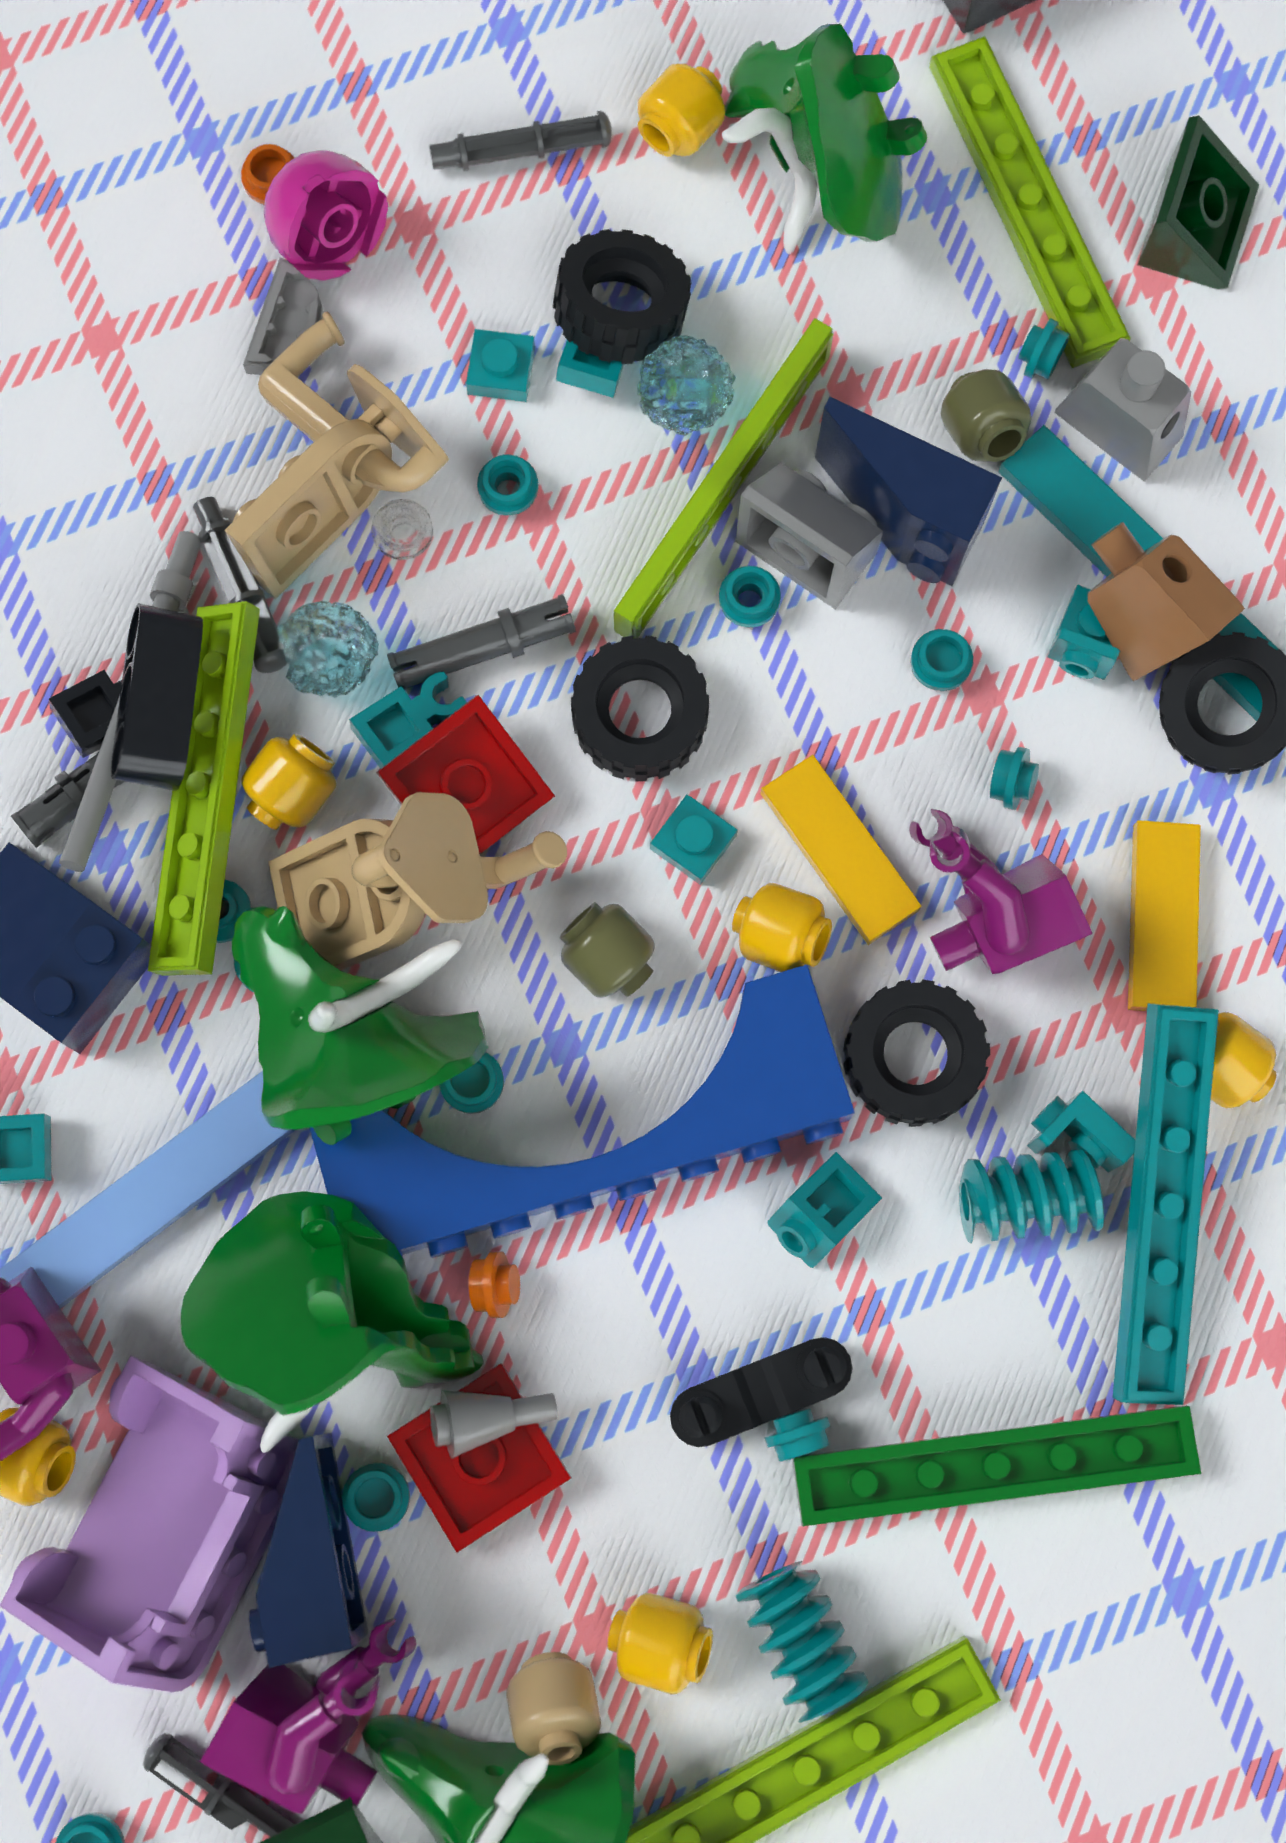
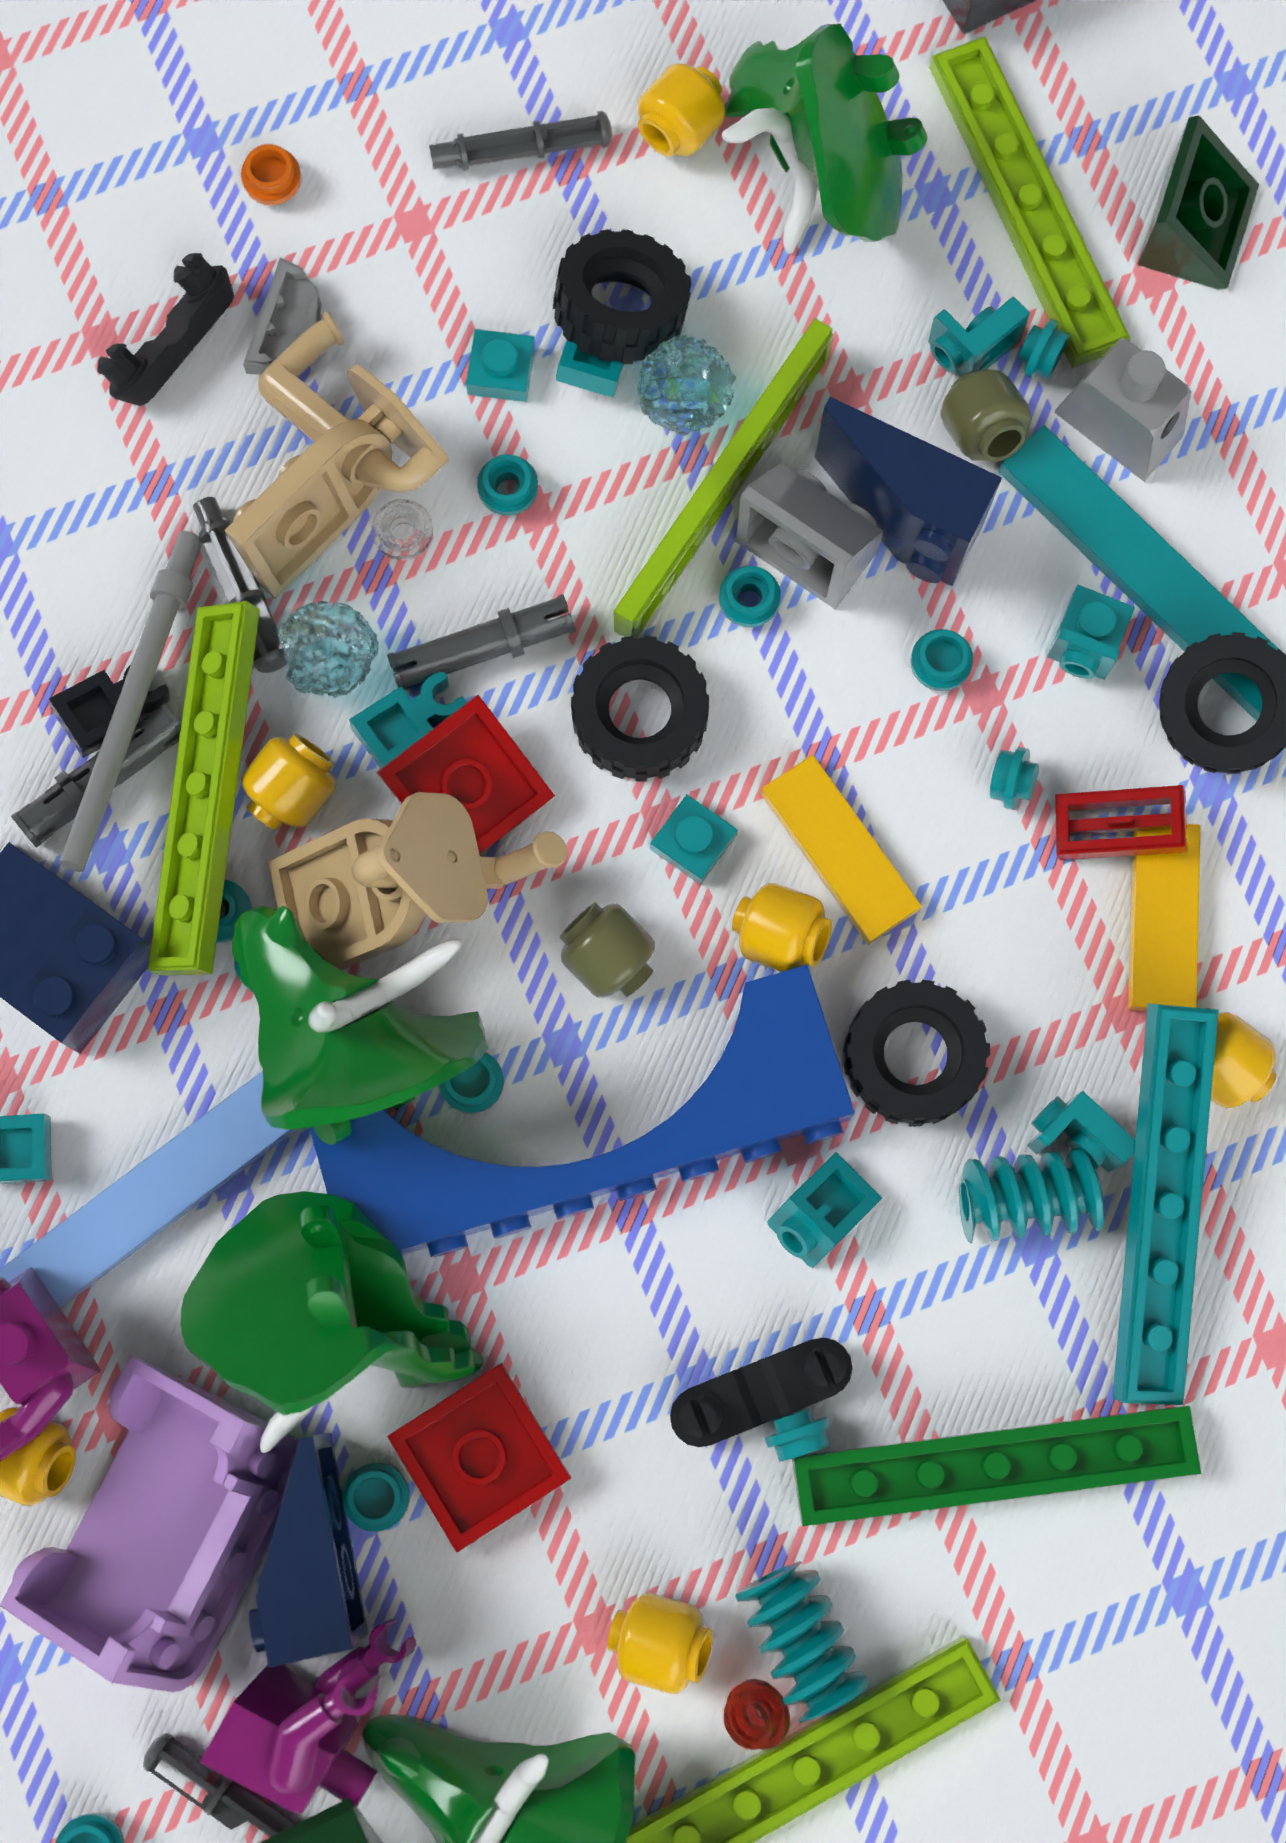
(142, 375): none -> black piece
(157, 697): black beam -> none
(324, 213): dark pink cylinder -> none
(473, 1419): light grey cone -> none
(493, 1284): orange plate -> none
(553, 1707): tan head -> none
(746, 1724): none -> clear red plate
(983, 341): none -> teal bracket
(1002, 915): magenta torso -> none
(1126, 846): none -> red tile
(1157, 600): medium nougat torso -> none

